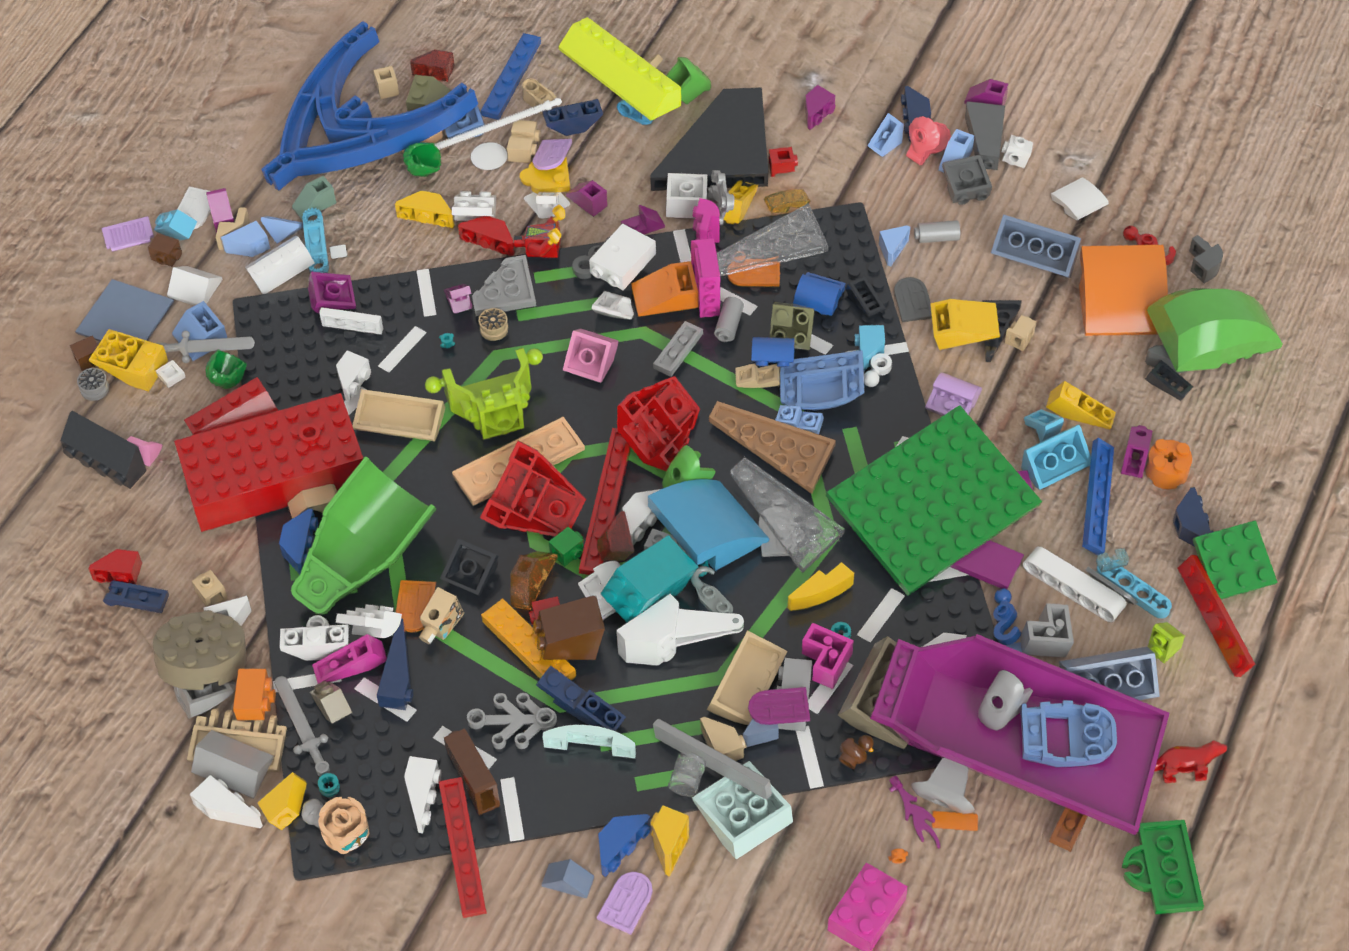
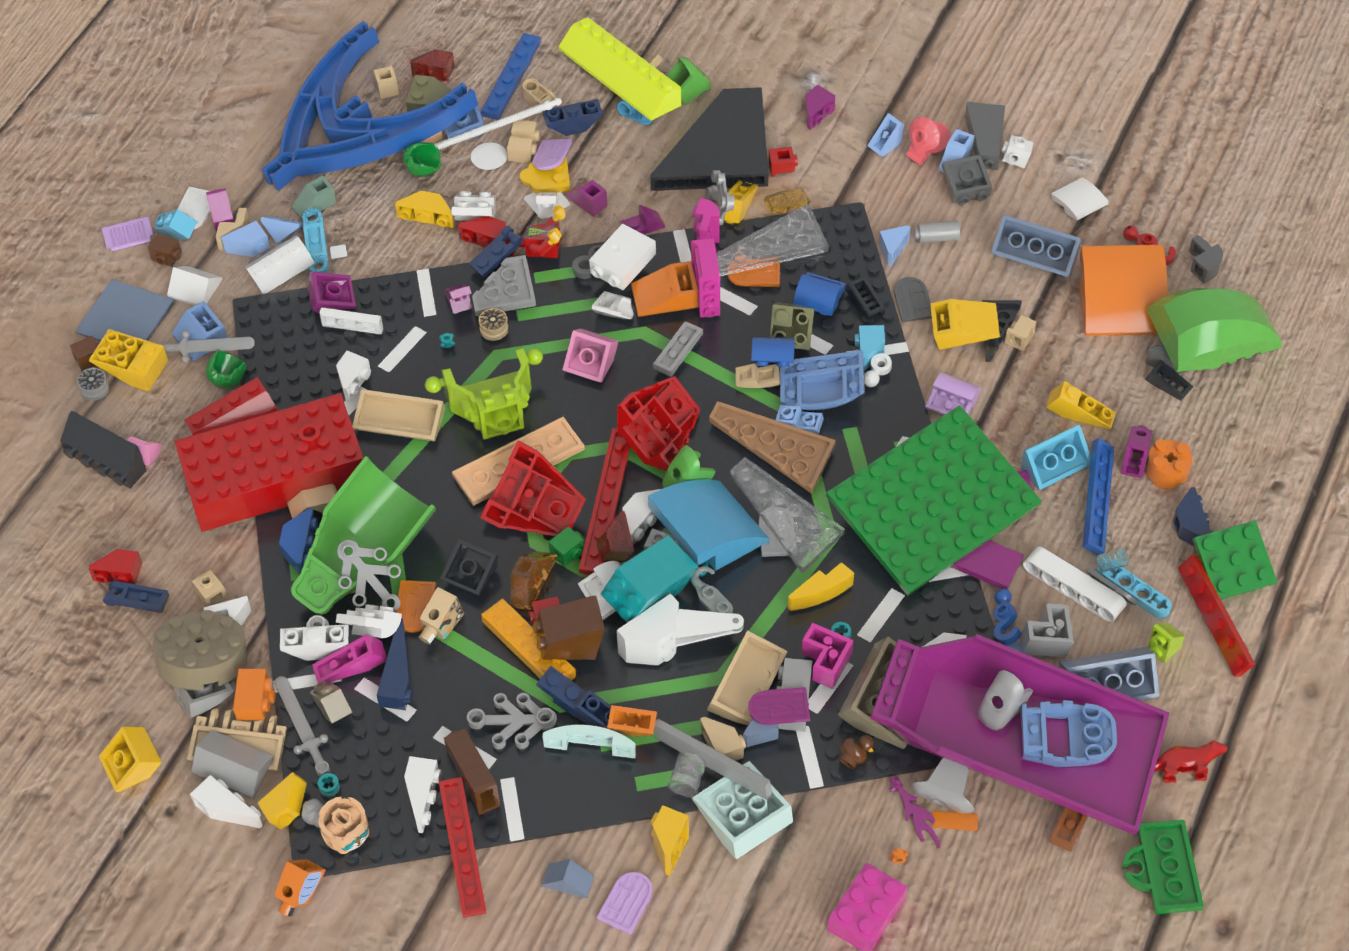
(129, 758): none -> yellow slope
(170, 373): white plate -> none
(297, 884): none -> orange torso
(366, 572): none -> light grey plant
(496, 252): none -> dark blue plate
(620, 839): blue slope -> none
(632, 721): none -> orange slope
(684, 194): white slope -> none
(729, 319): light grey brick -> none
(915, 106): dark blue slope -> none
(988, 92): magenta slope -> none
(1045, 424): medium azure slope -> none

